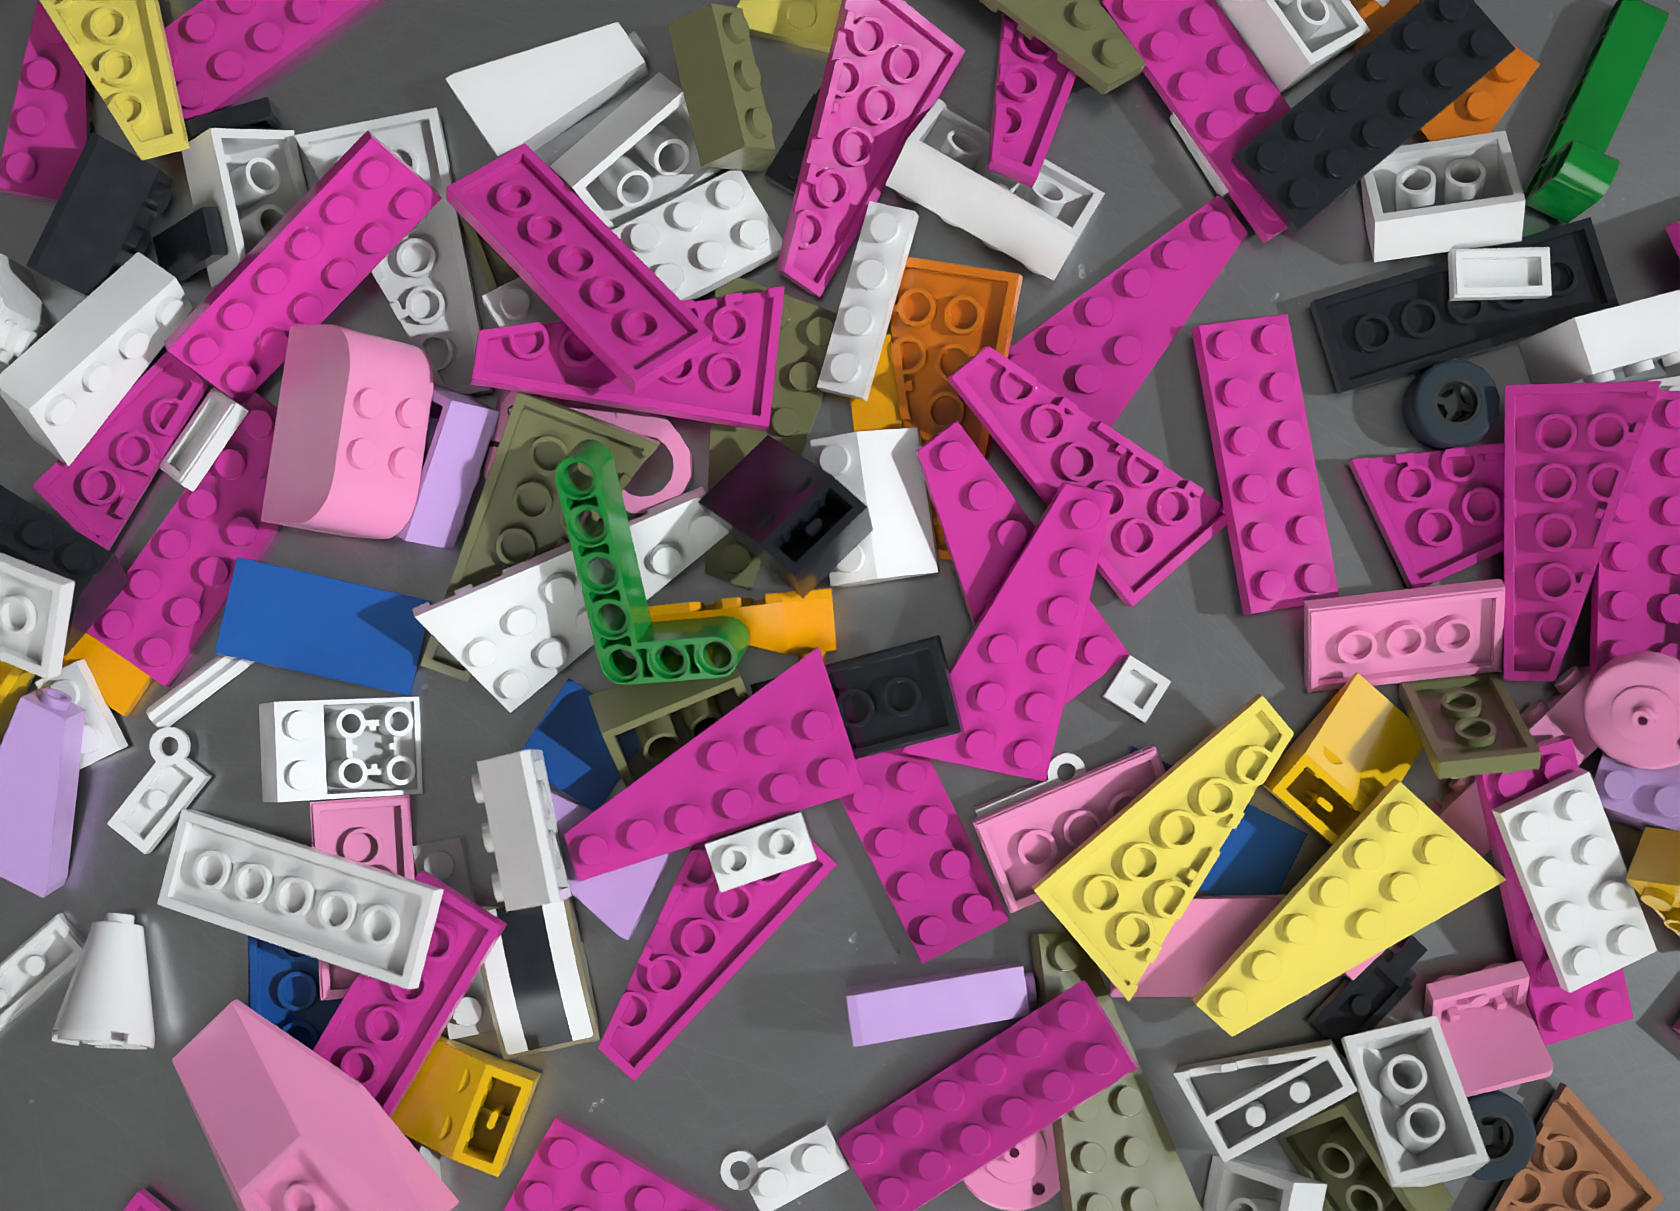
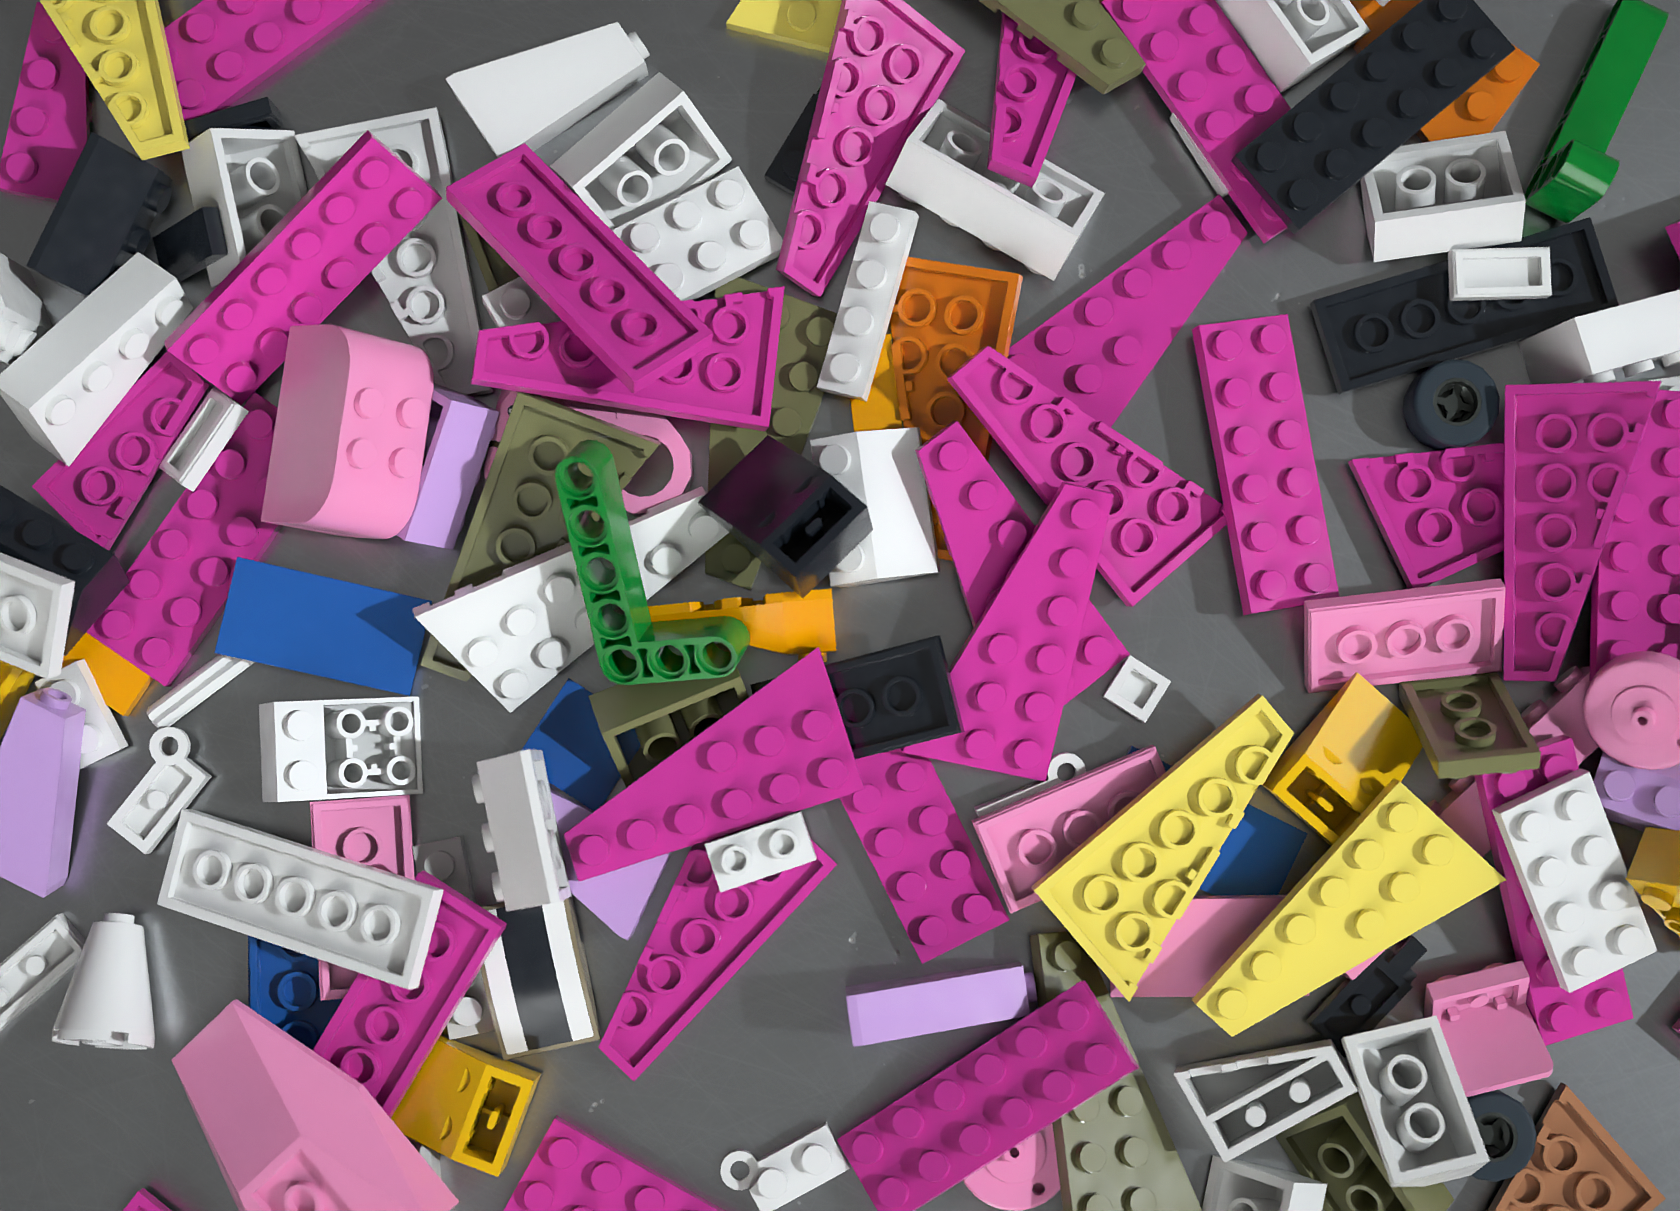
(722, 89): olive slope -> none

